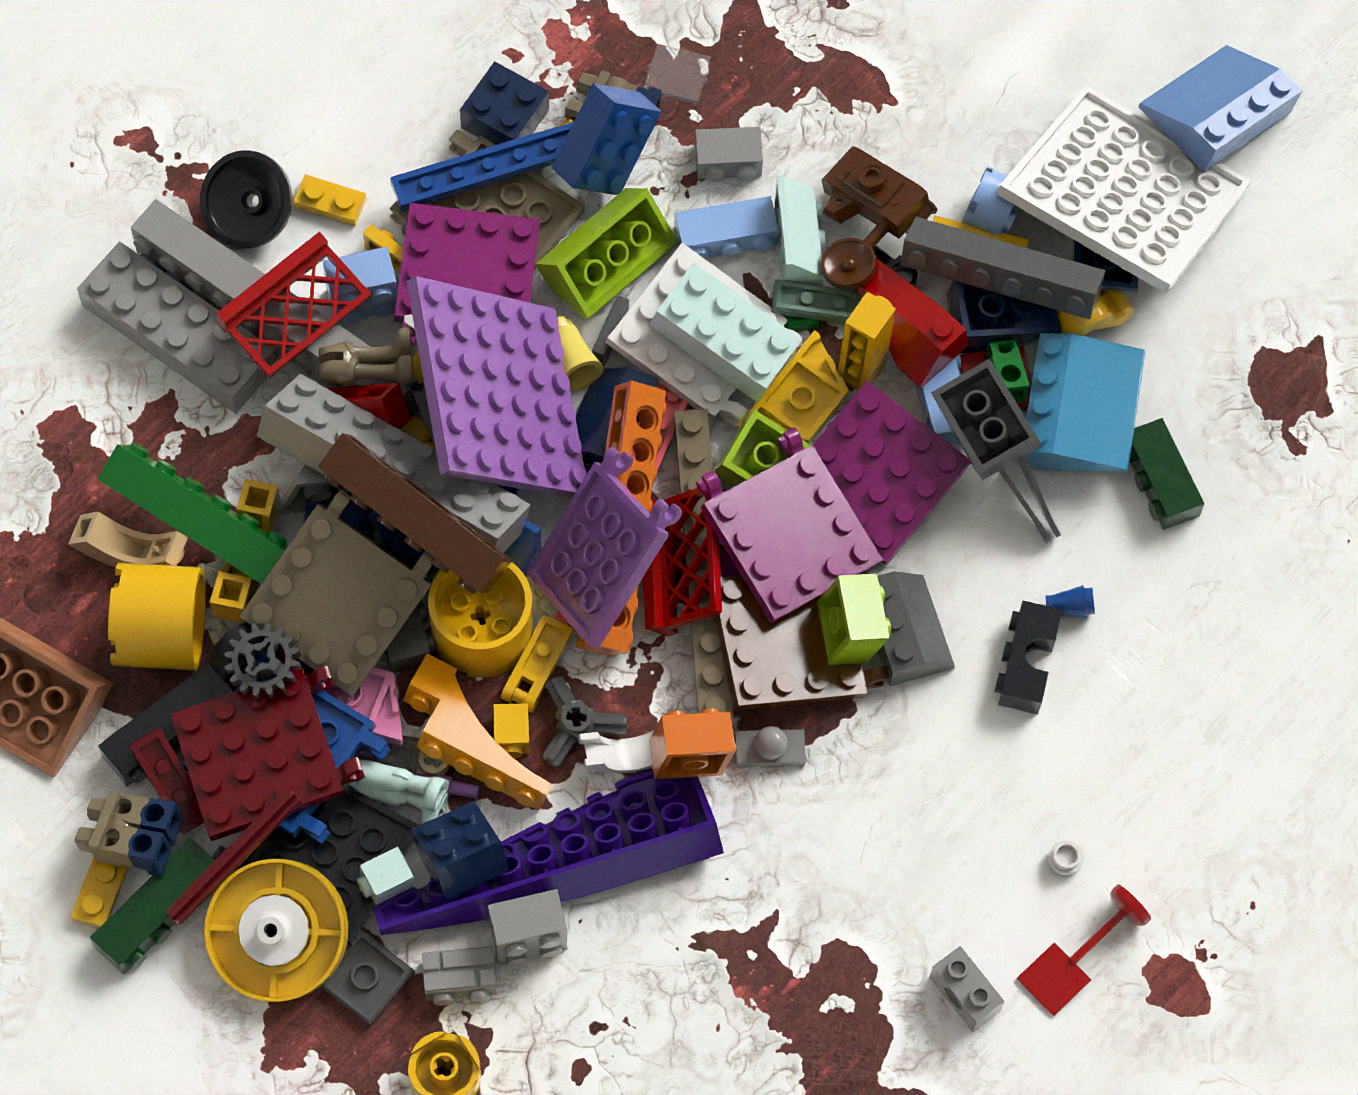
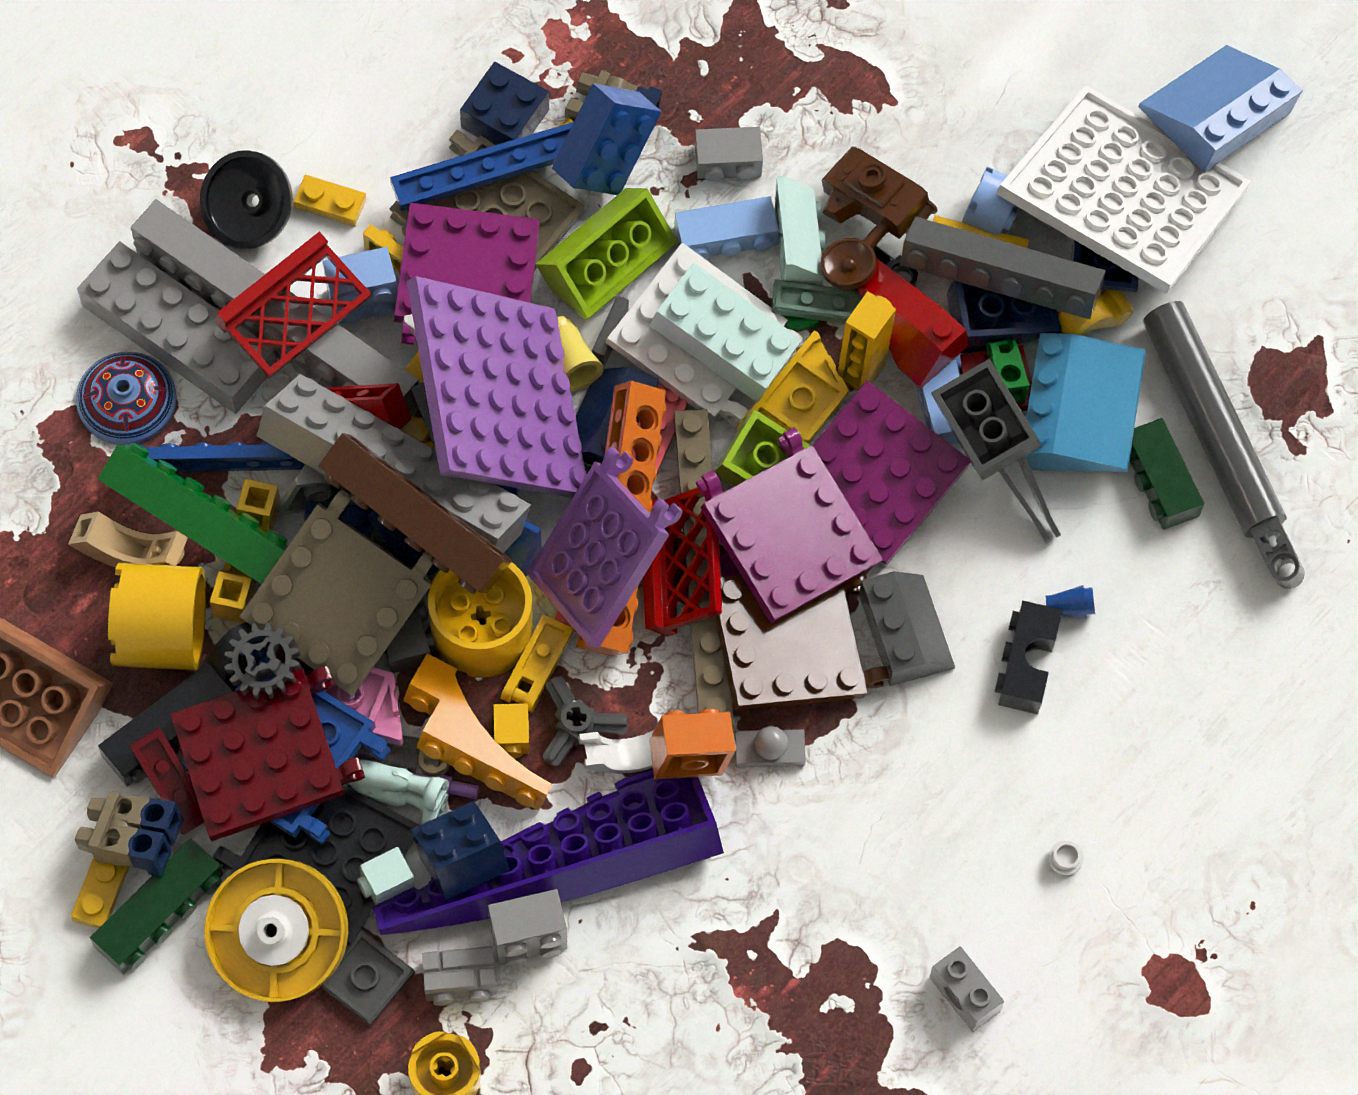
(130, 414): none -> dish
(233, 457): none -> blue plate
(234, 856): dark red axle -> none
(342, 361): dark tan piece -> none
(678, 73): clear piece -> none
(853, 619): lime brick -> none
(1056, 977): red piece -> none
(1222, 436): none -> dark grey piece

